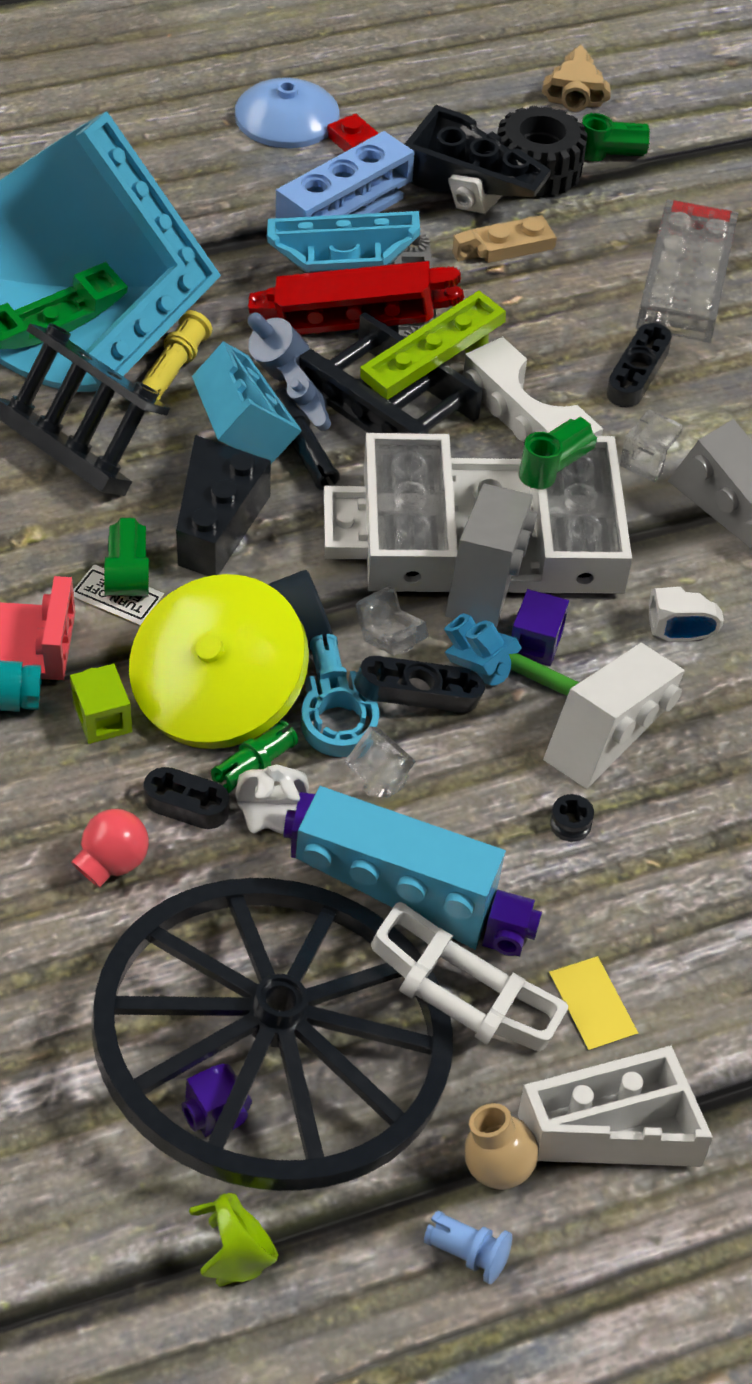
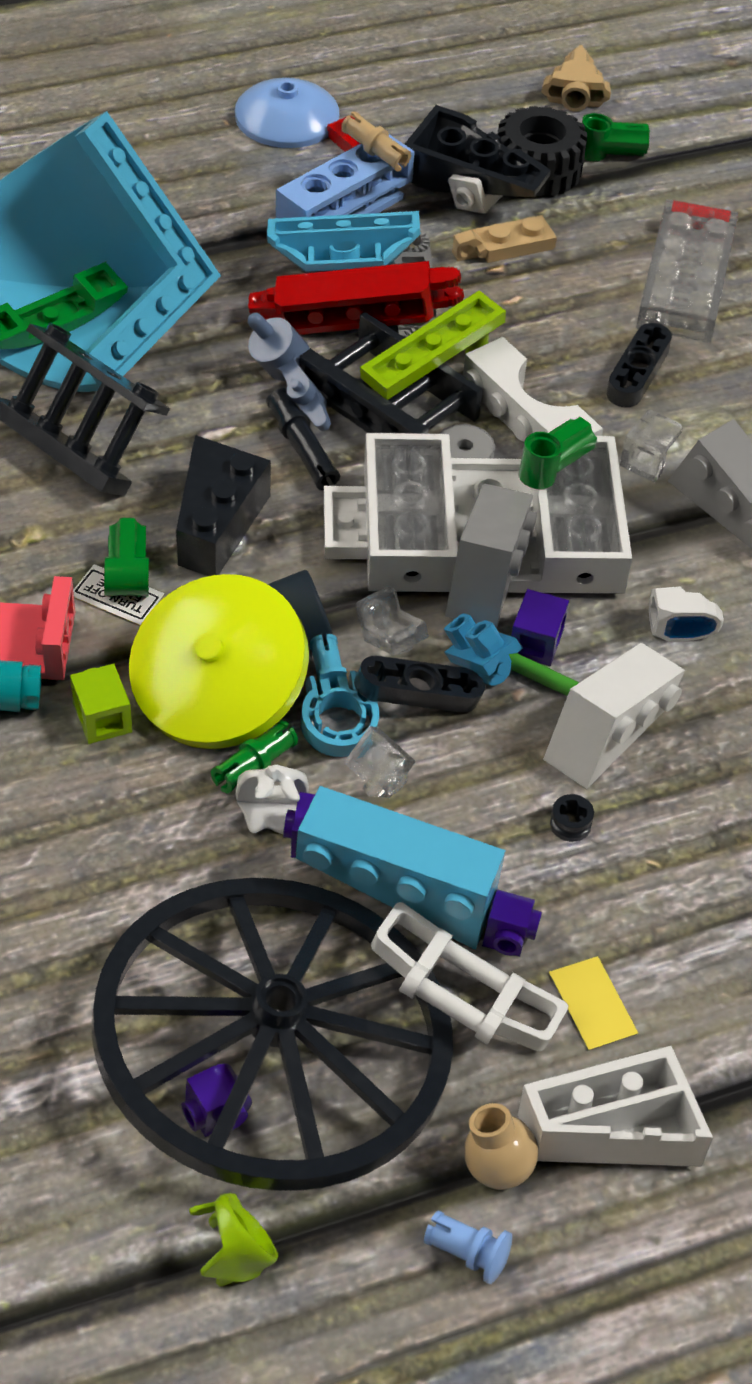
(111, 845): coral piece -> none
(179, 348): light yellow pin -> none
(187, 797): black beam -> none
(243, 404): medium azure wedge -> none
(376, 141): none -> tan pin
(471, 437): none -> light grey piece

